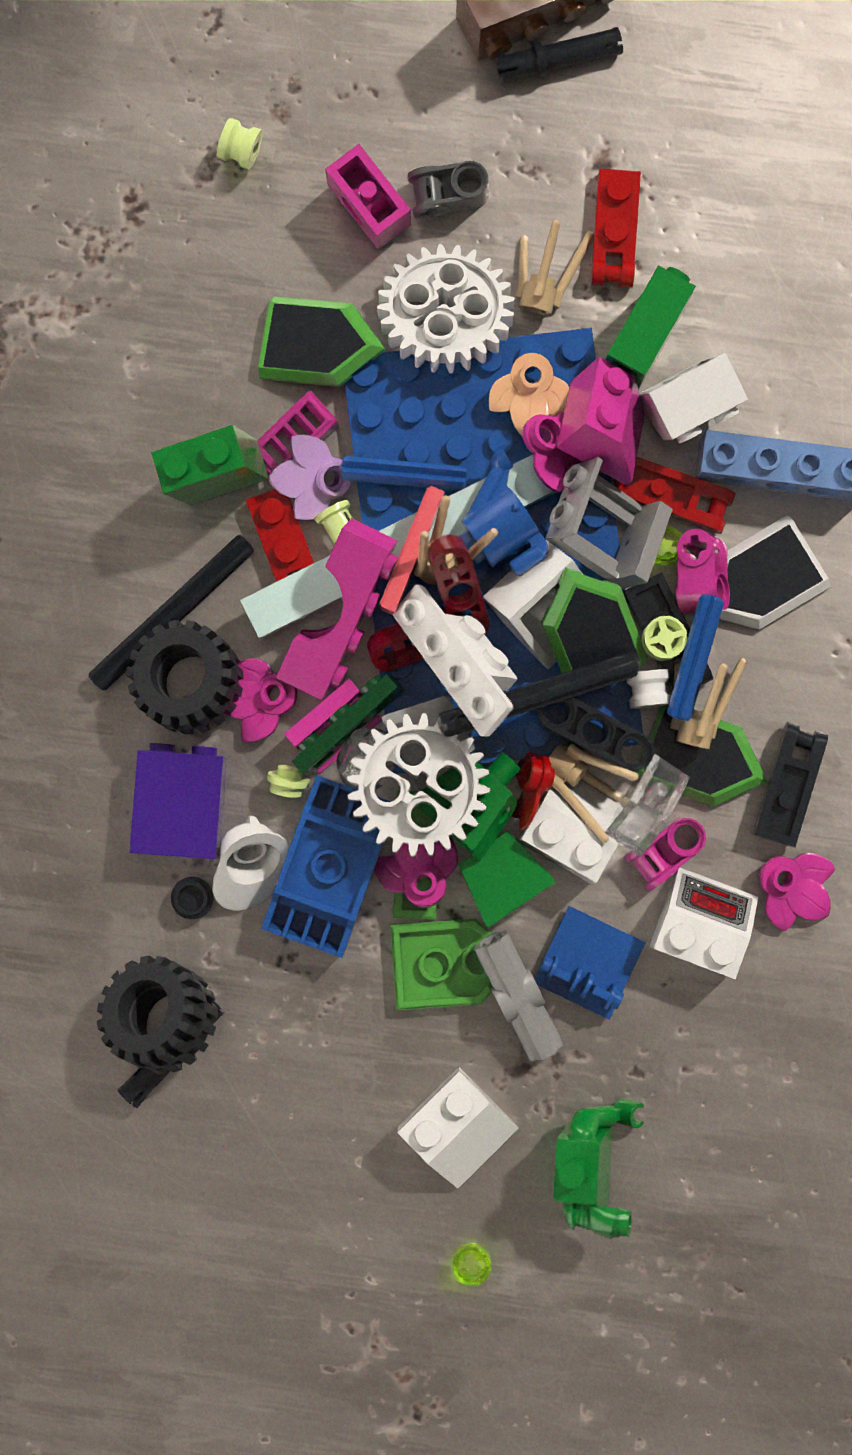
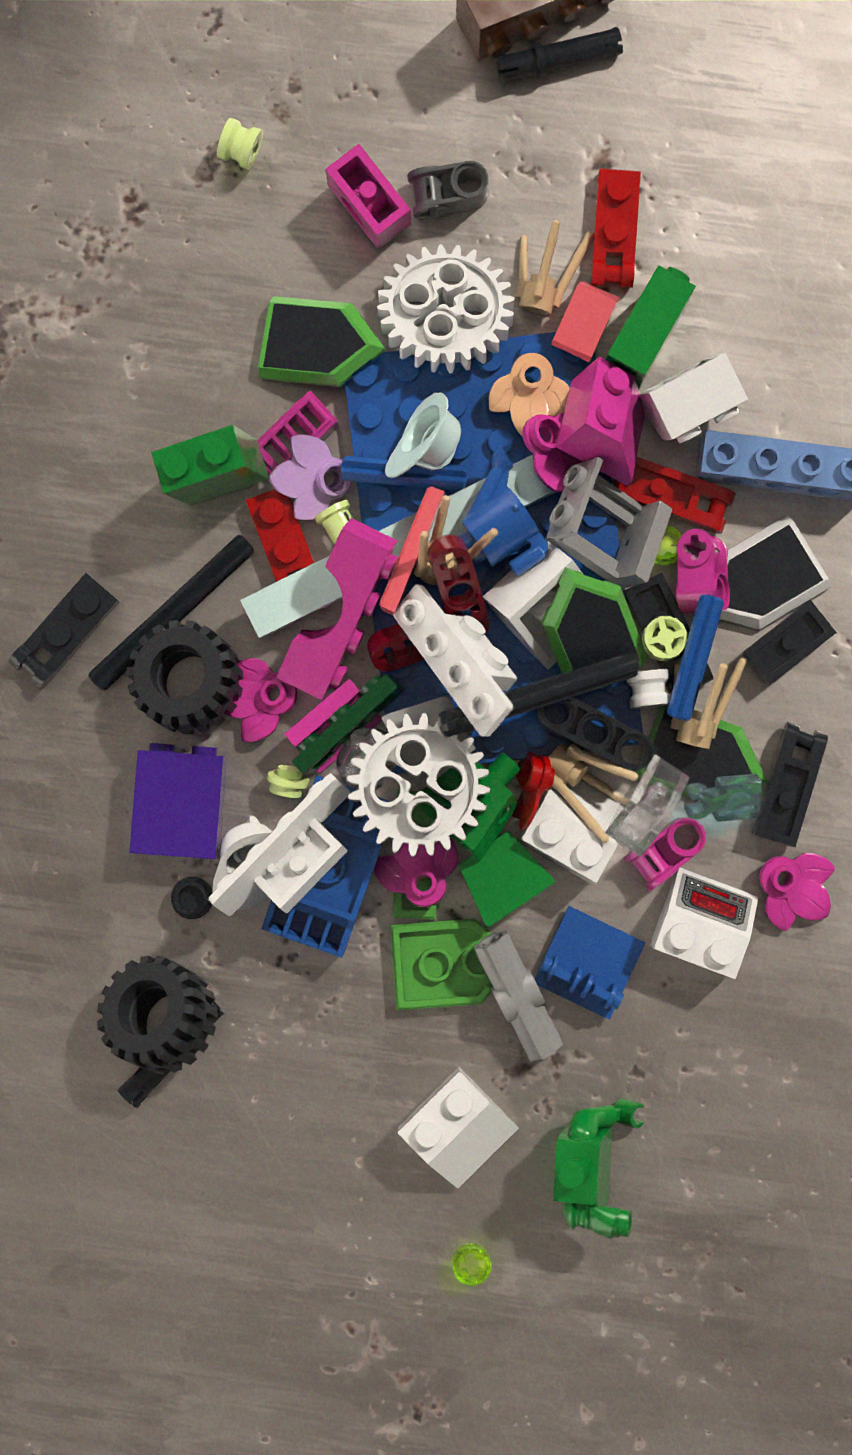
(64, 630): none -> black plate
(291, 856): none -> white bracket
(427, 439): none -> light aqua piece
(585, 320): none -> coral slope
(730, 799): none -> clear light blue plate
(789, 642): none -> black plate

